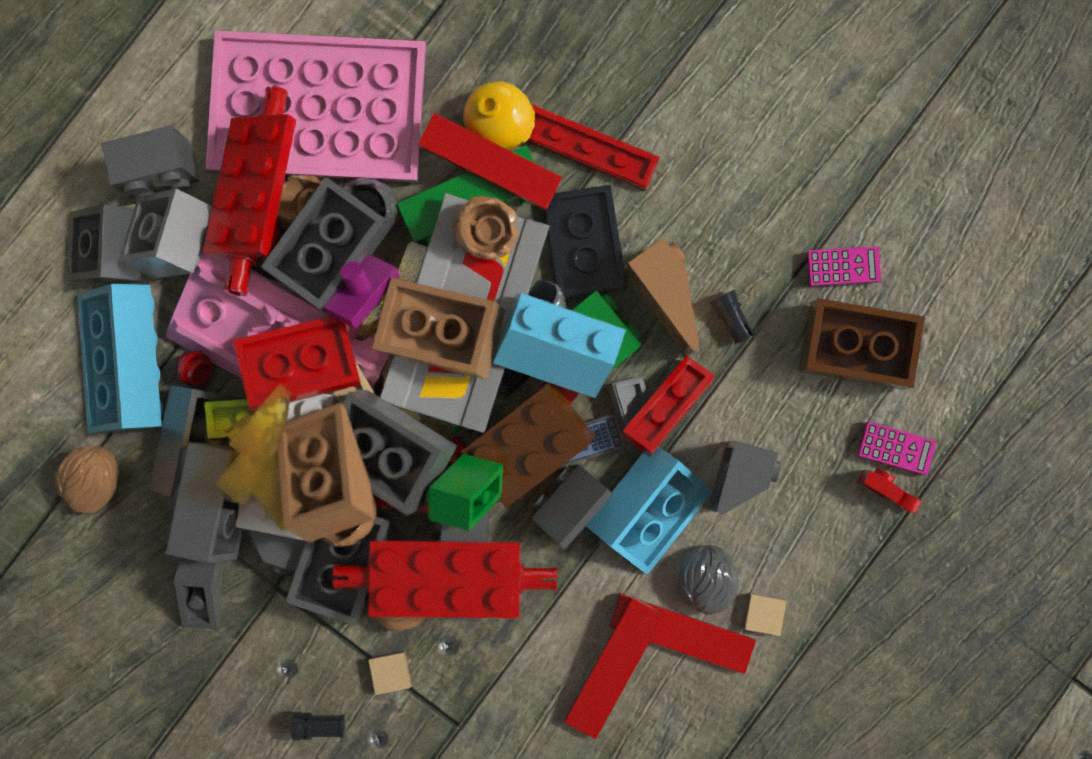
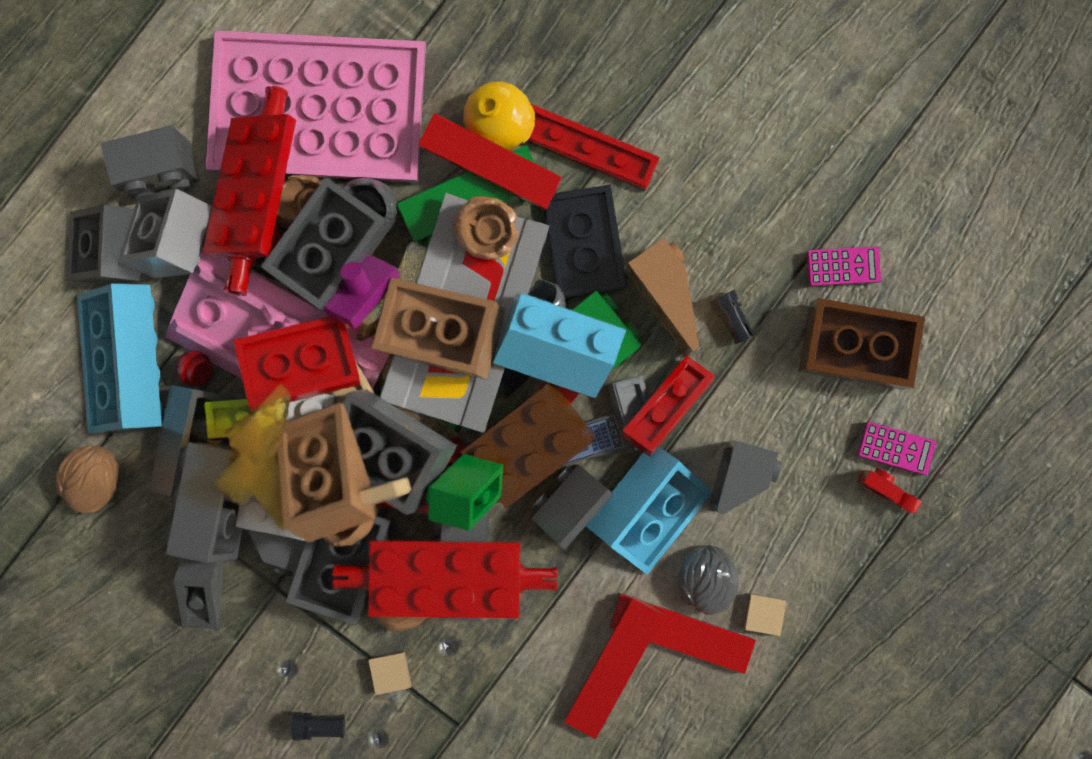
(384, 492): none -> tan tile

